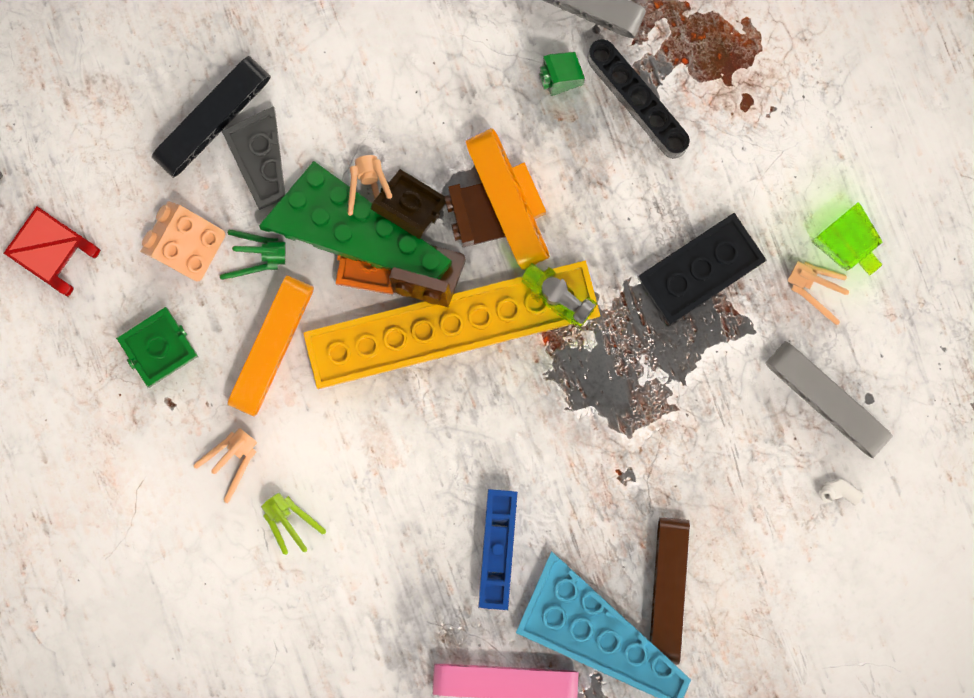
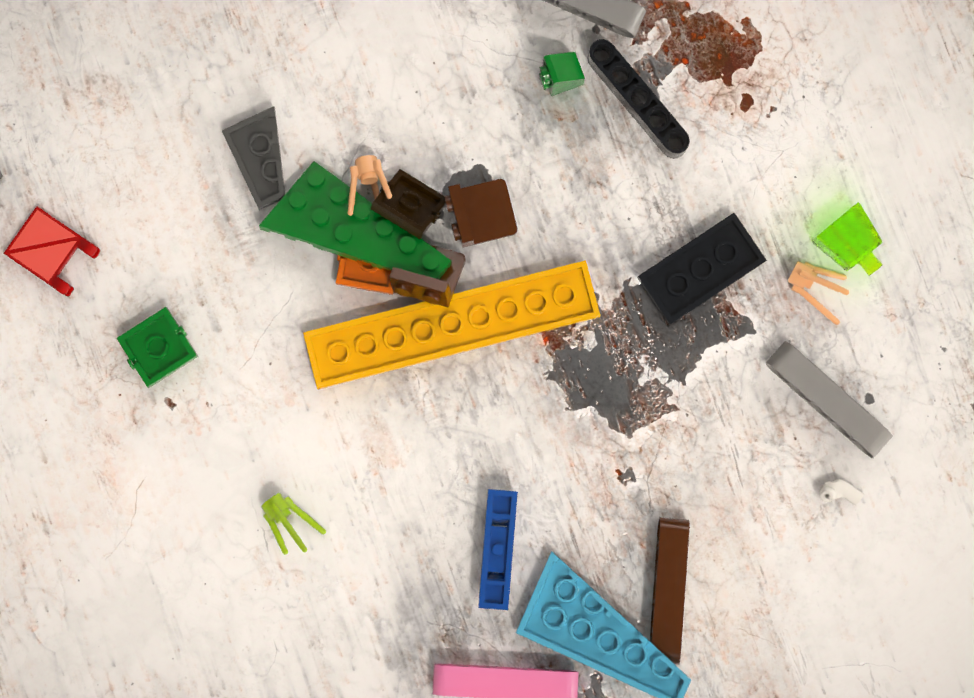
(183, 241): light nougat bracket -> none
(211, 116): black beam -> none
(237, 444): light nougat plant -> none
(270, 345): light orange beam -> none
(271, 251): green plant -> none
(507, 198): light orange beam -> none
(529, 190): light orange piece -> none
(556, 296): hips -> none

